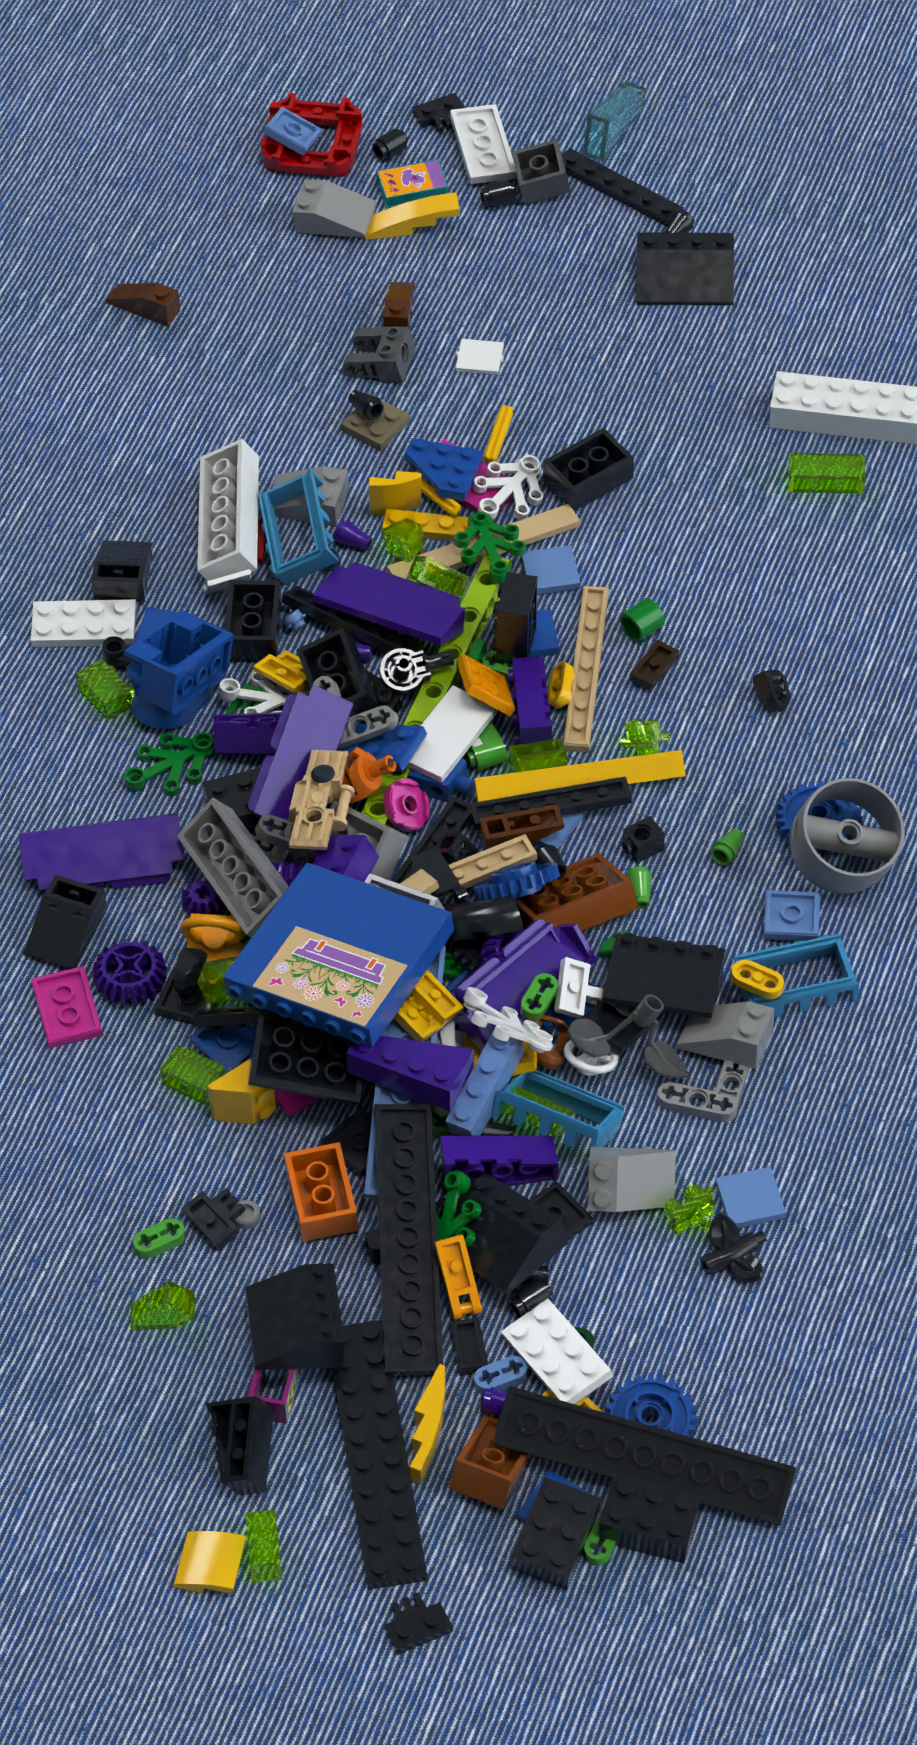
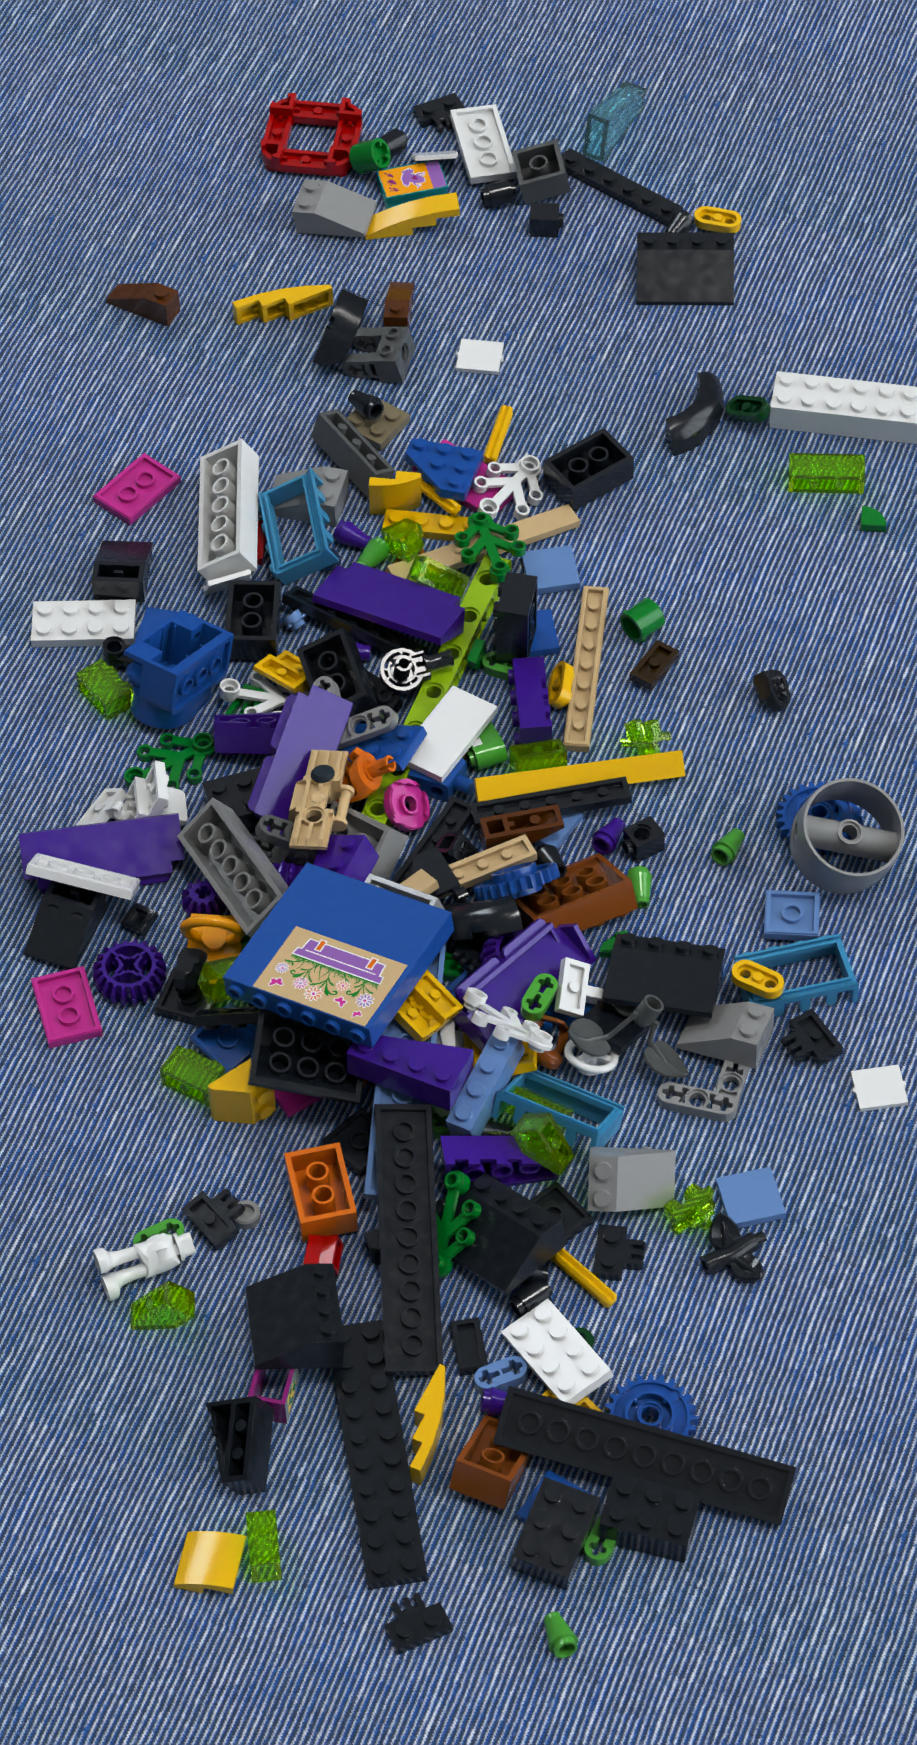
(83, 876): none -> white tile
(106, 806): none -> white plate
(136, 489): none -> dark pink tile
(139, 919): none -> black tile
(153, 797): none -> white piece
(156, 1255): none -> white piece
(292, 131): medium blue tile -> none
(292, 302): none -> yellow slope
(324, 1250): none -> red piece
(339, 337): none -> black brick
(350, 449): none -> dark grey brick
(370, 155): none -> green piece
(374, 552): none -> bright green cone
(434, 155): none -> white piece
(458, 1276): light orange plate -> none
(485, 684): light orange tile -> none
(543, 1141): none -> clear neon green slope
(545, 220): none -> black brick
(560, 1636): none -> bright green cone
(585, 1278): none -> yellow axle
(607, 838): none -> dark purple cone
(616, 1253): none -> black hinge
(700, 419): none -> black brick
(717, 219): none -> yellow plate
(748, 409): none -> dark green plate
(811, 1038): none -> black hinge
(872, 520): none -> green tile
(879, 1088): none -> white piece

